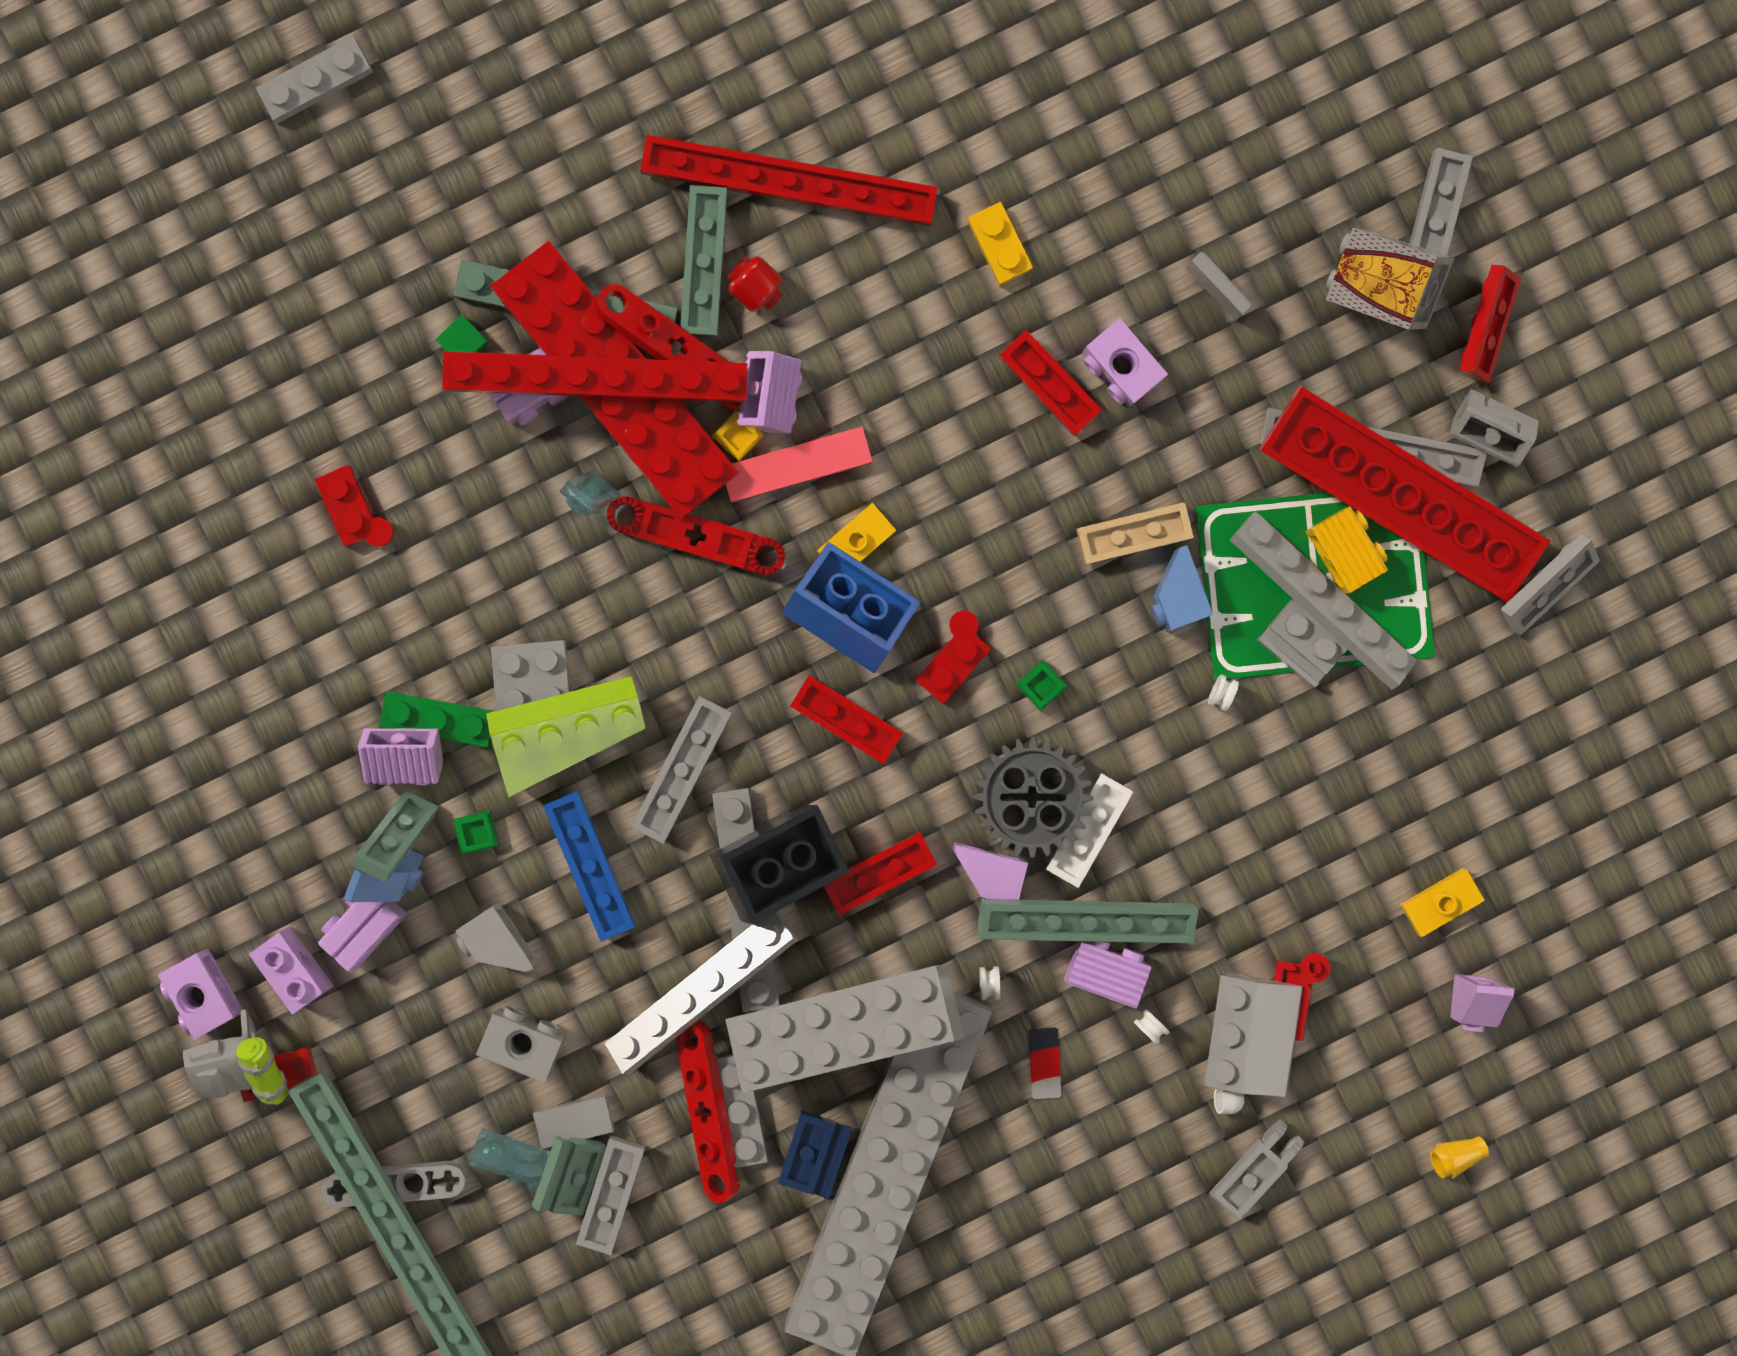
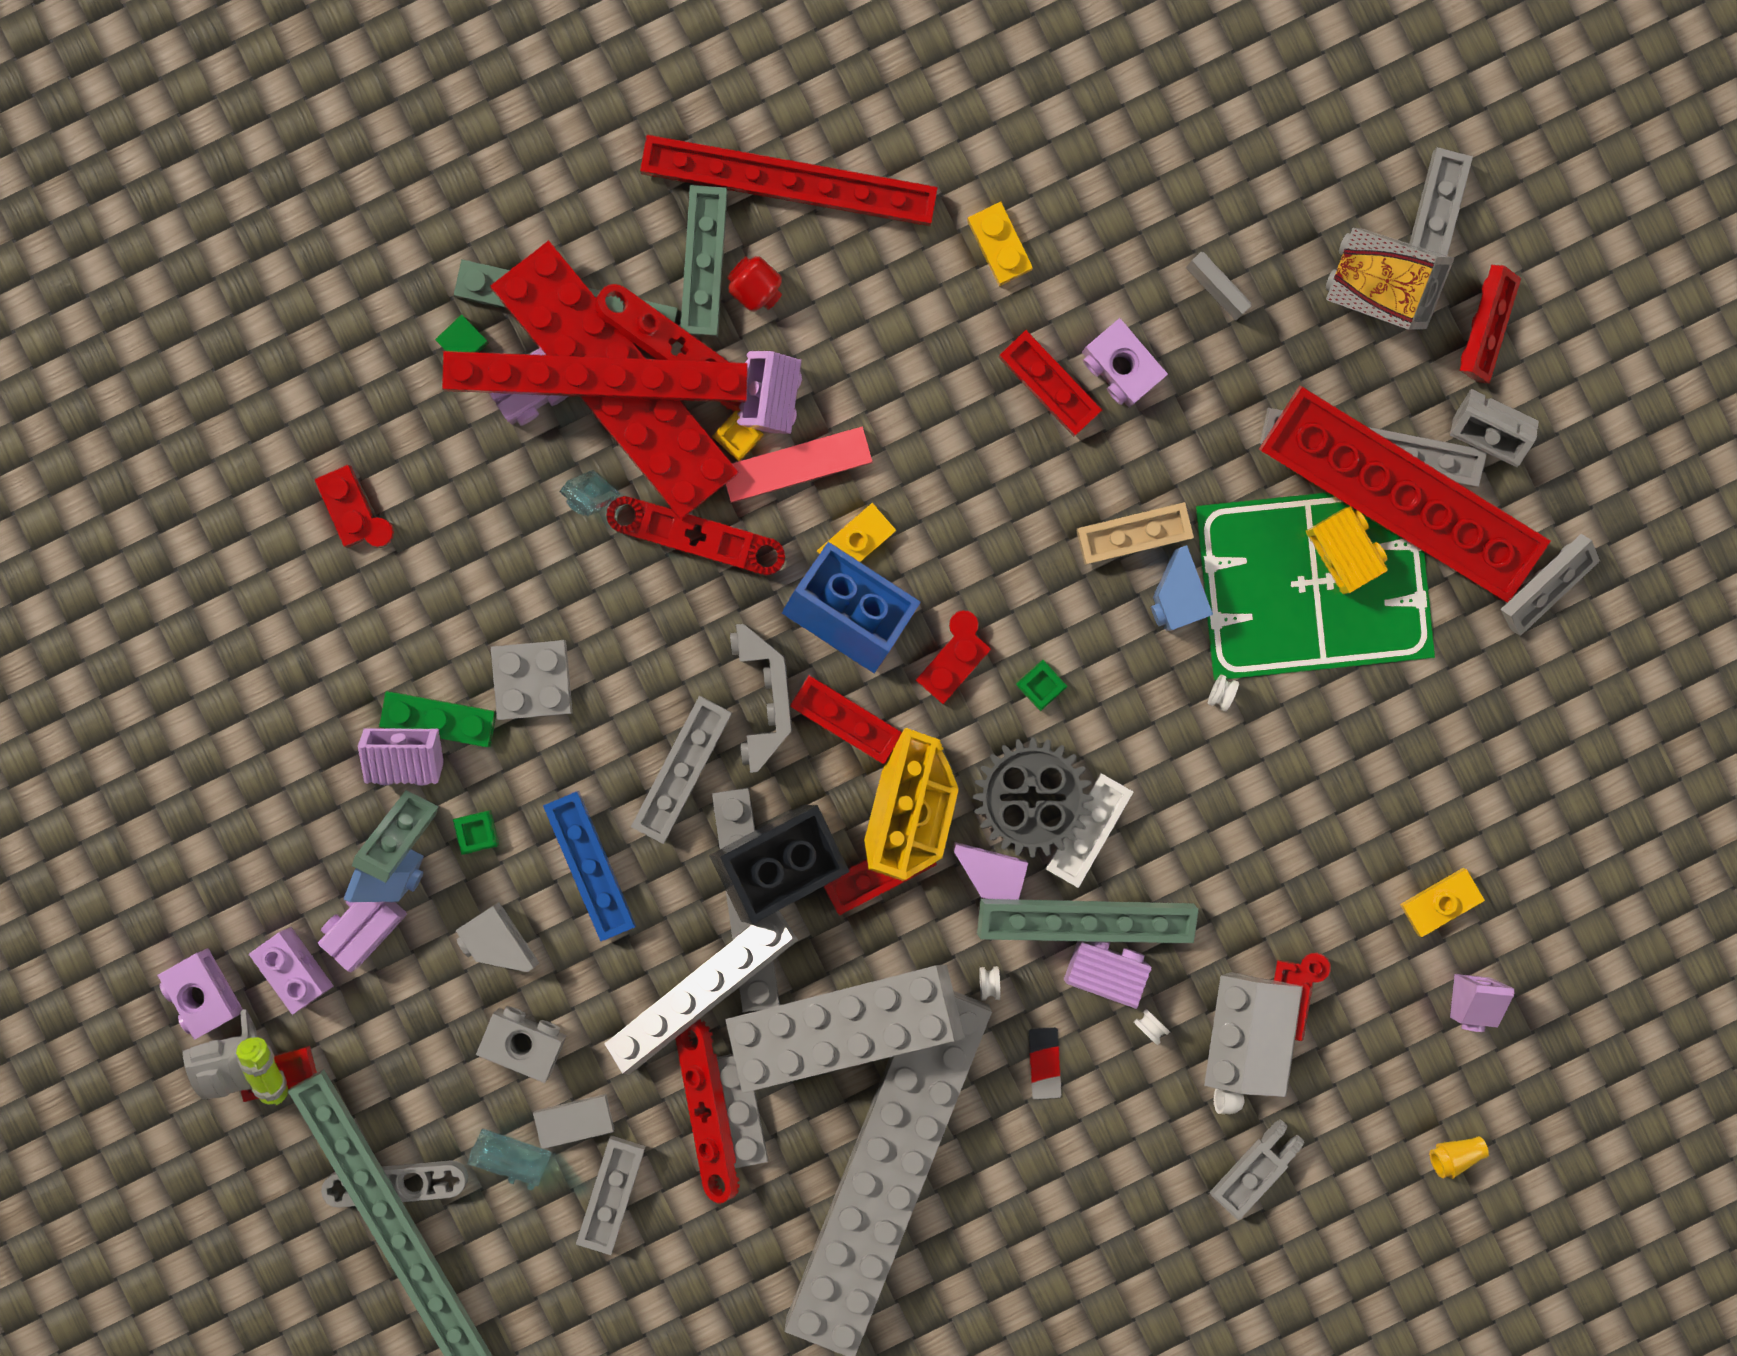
(314, 80): light grey plate -> none
(562, 730): lime wedge -> none
(569, 1176): sand green plate -> none
(752, 648): none -> light grey slope
(814, 1155): dark blue plate -> none
(911, 808): none -> yellow wedge
(1302, 643): light grey plate -> none
(1323, 600): light grey plate -> none

